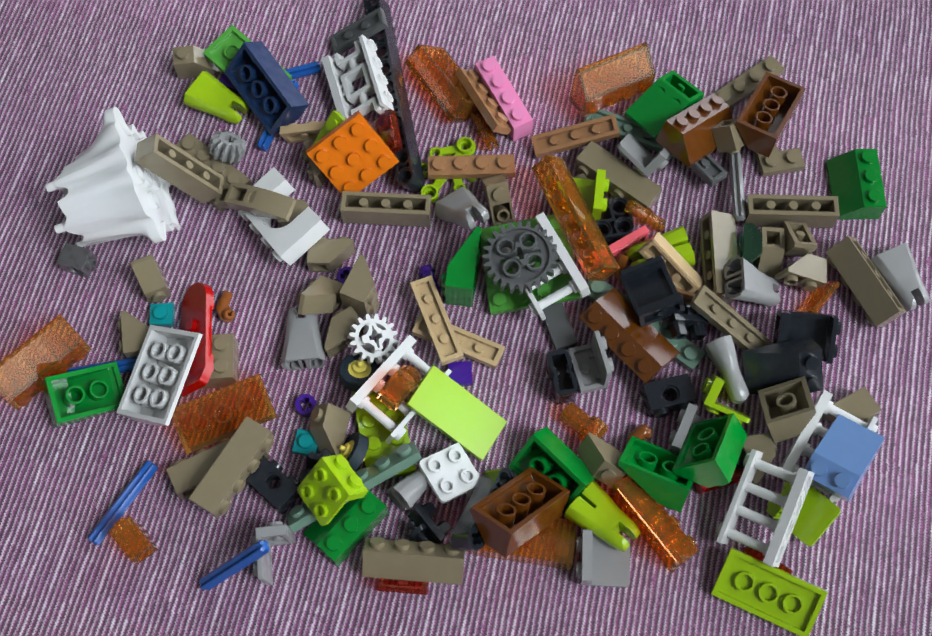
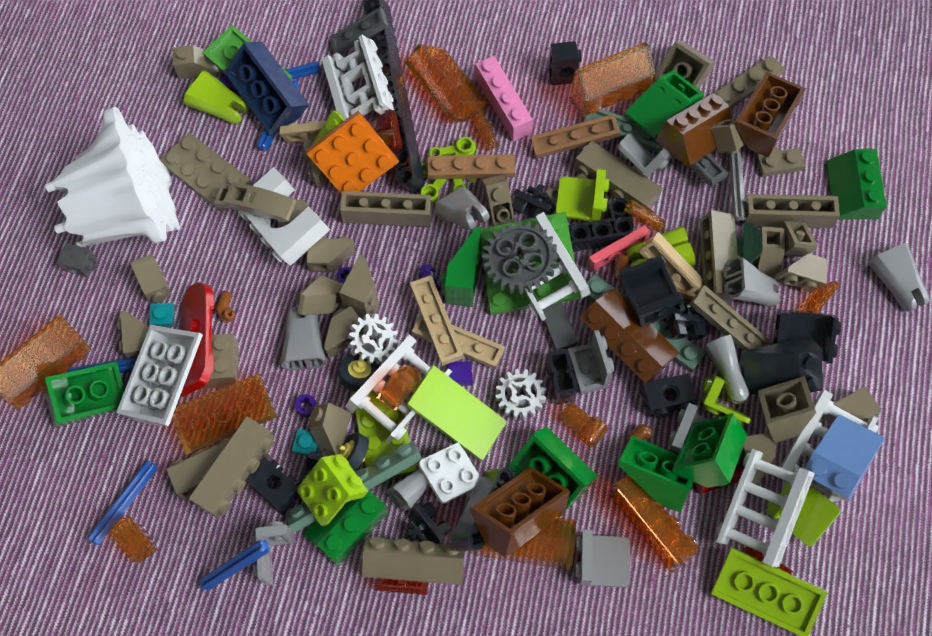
(179, 168): dark tan brick -> none
(227, 147): light grey gear -> none
(486, 105): medium nougat plate -> none
(514, 387): none -> white gear
(522, 200): none -> black hips
(563, 62): none -> black brick
(575, 218): clear orange brick -> none
(601, 459): dark tan slope -> none
(602, 515): lime piece -> none
(687, 63): none -> dark tan slope
(865, 282): dark tan brick -> none

